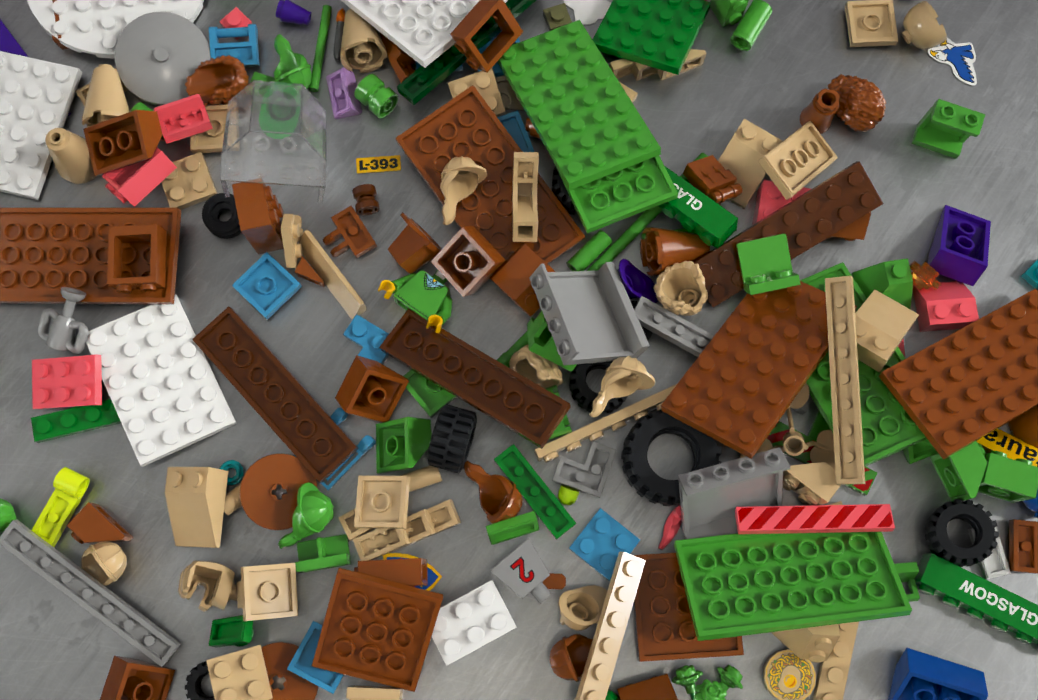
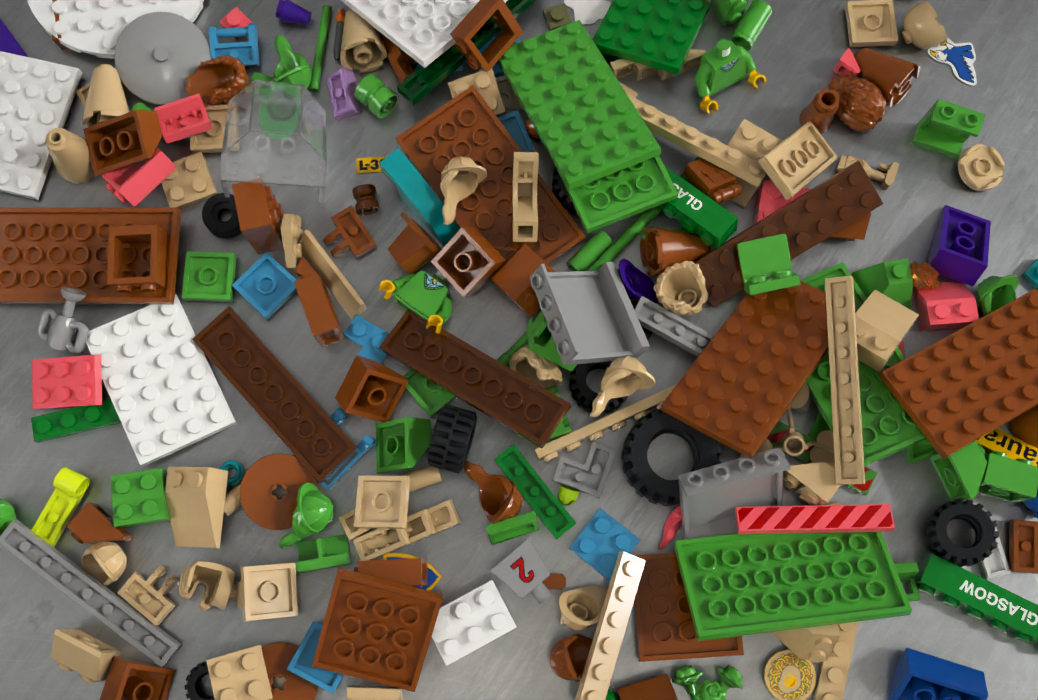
(83, 653): none -> tan slope
(139, 498): none -> bright green brick
(147, 598): none -> tan hinge
(209, 276): none -> bright green plate
(231, 632): green tile -> none
(319, 309): none -> dark orange window
(418, 195): none -> teal slope
(700, 144): none -> tan plate
(722, 68): none -> bright green torso
(847, 65): none -> coral slope
(886, 178): none -> tan piece
(887, 73): none -> dark orange cone
(981, 167): none -> tan tile
(996, 292): none -> bright green piece

